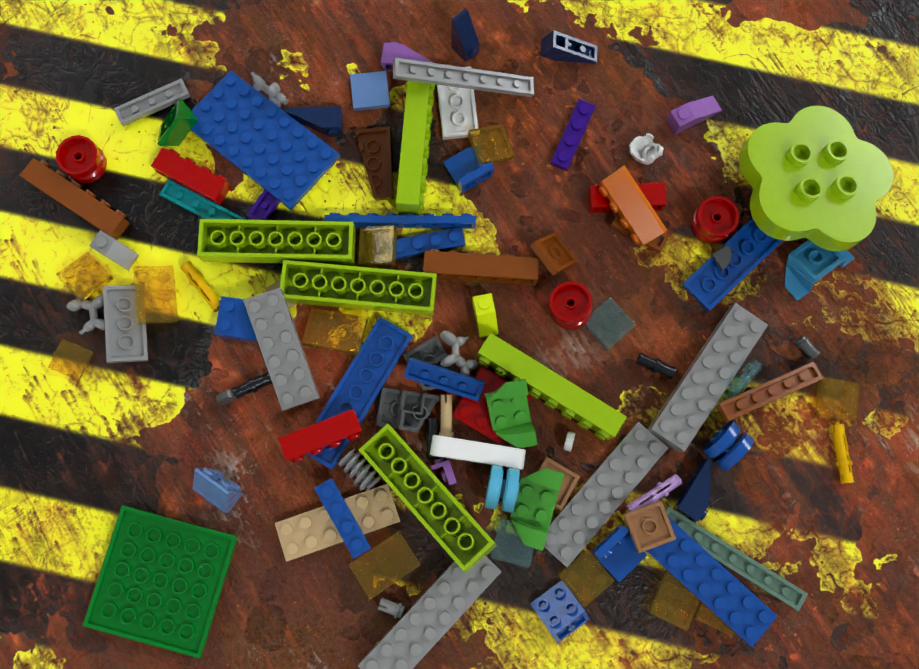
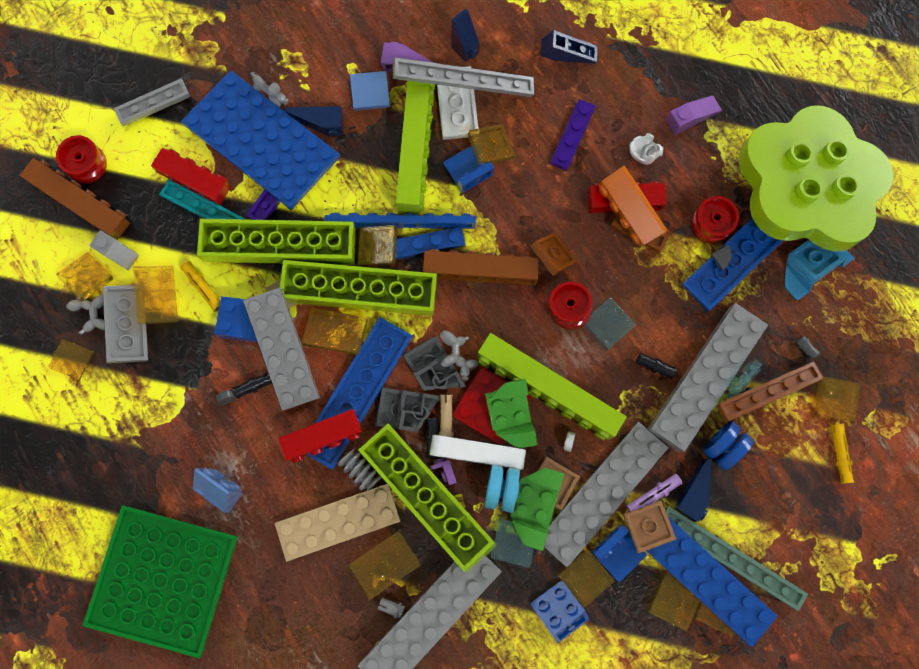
(176, 125): green slope -> none
(342, 518): blue plate -> none
(378, 160): reddish brown wing -> none
(444, 379): blue plate -> none
(485, 315): neon yellow slope -> none

